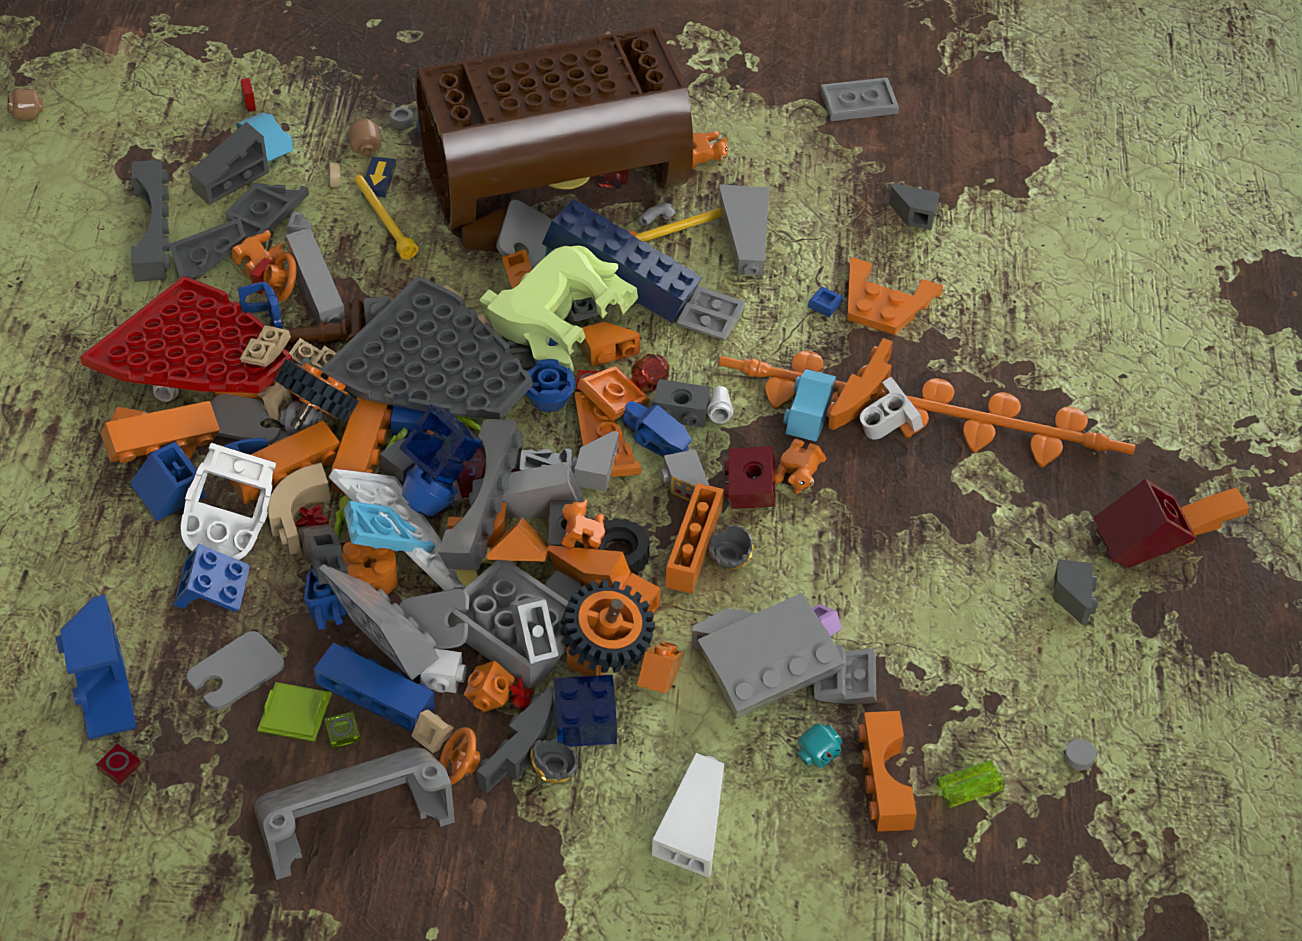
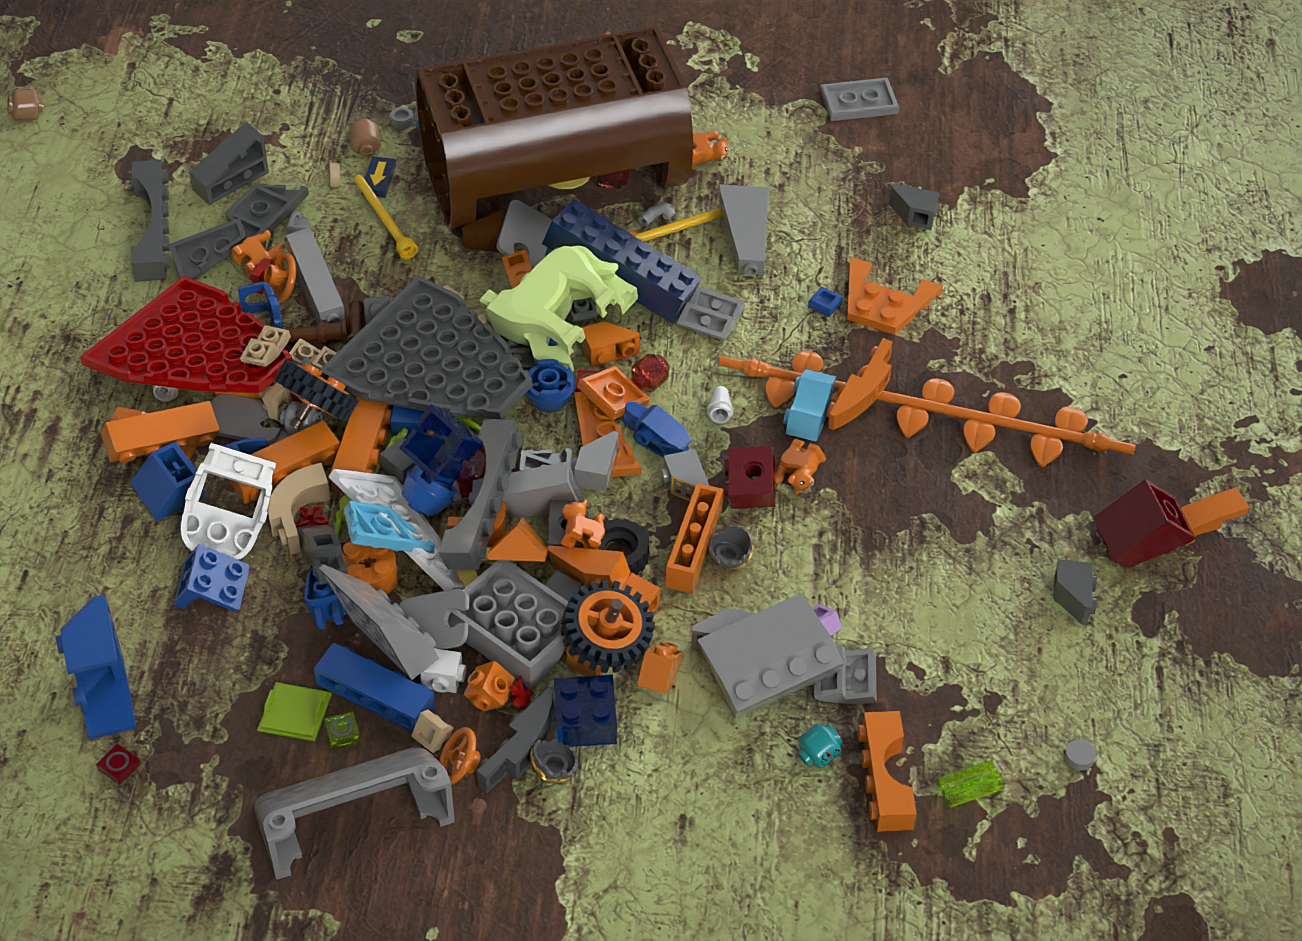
(239, 666): light grey piece -> none
(248, 95): red tile -> none
(276, 141): medium azure brick -> none
(534, 628): light grey slope -> none
(683, 401): dark grey brick -> none
(691, 821): white slope -> none
(889, 419): white tile -> none

